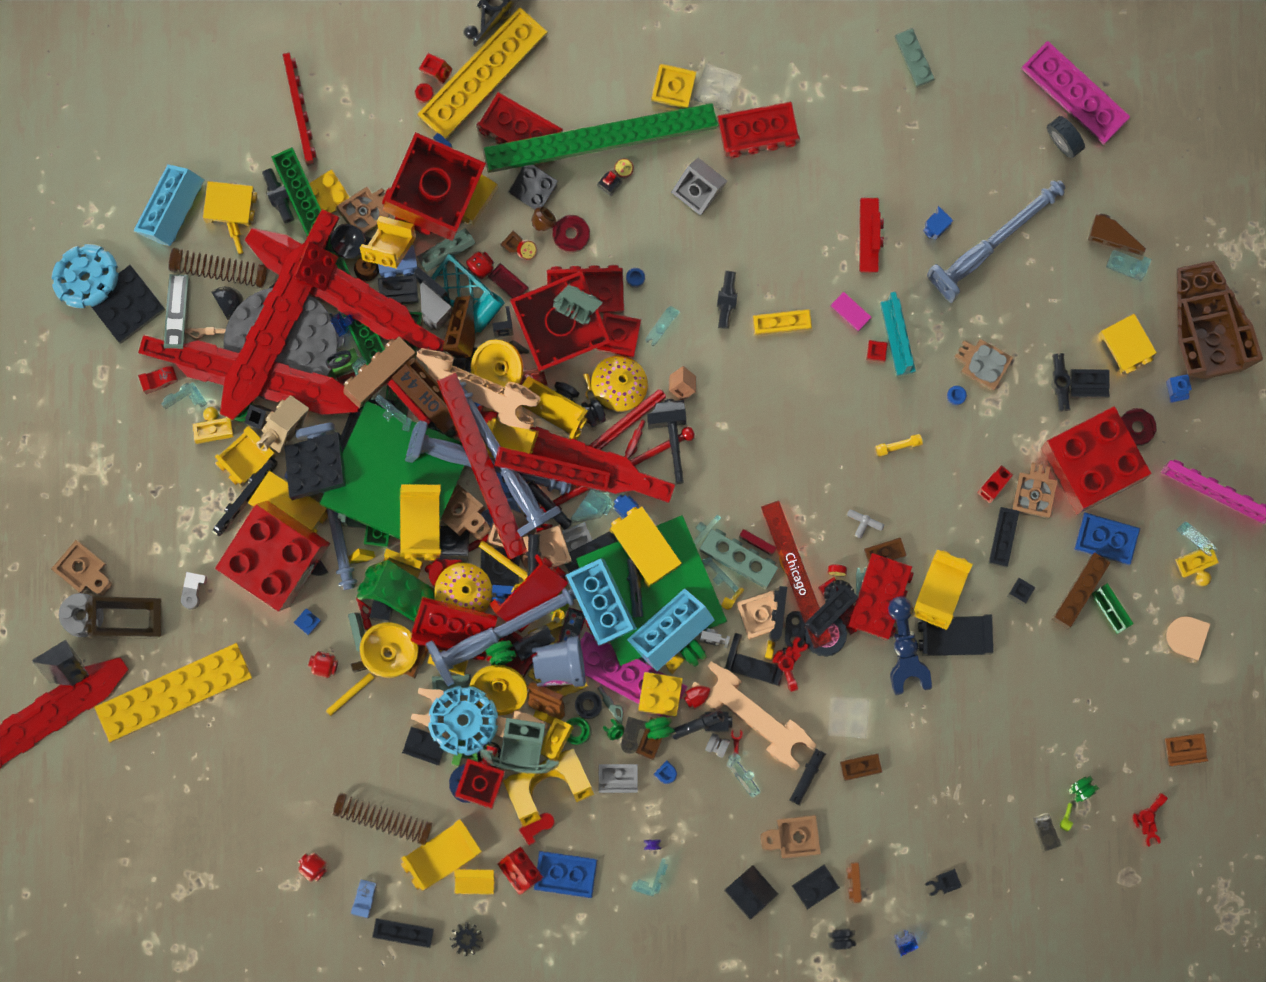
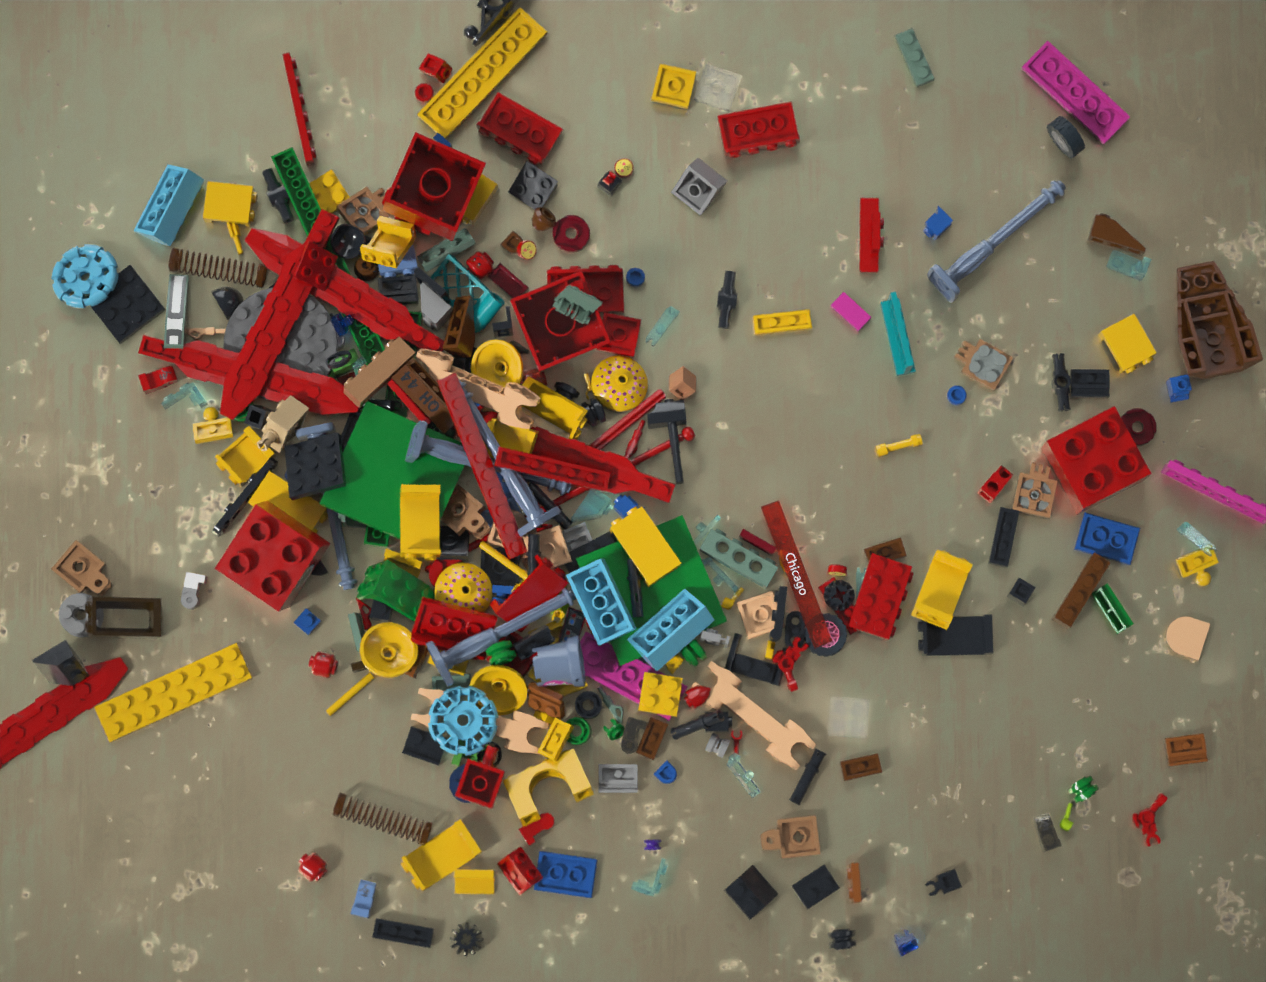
(361, 556): yellow tile -> none
(392, 411): clear light blue piece -> none
(521, 748): sand green piece -> none
(600, 138): green piece -> none
(659, 728): green wheel -> none
(831, 611): black plate -> none
(864, 521): light grey piece -> none
(877, 351): red tile -> none
(906, 648): dark blue piece -> none

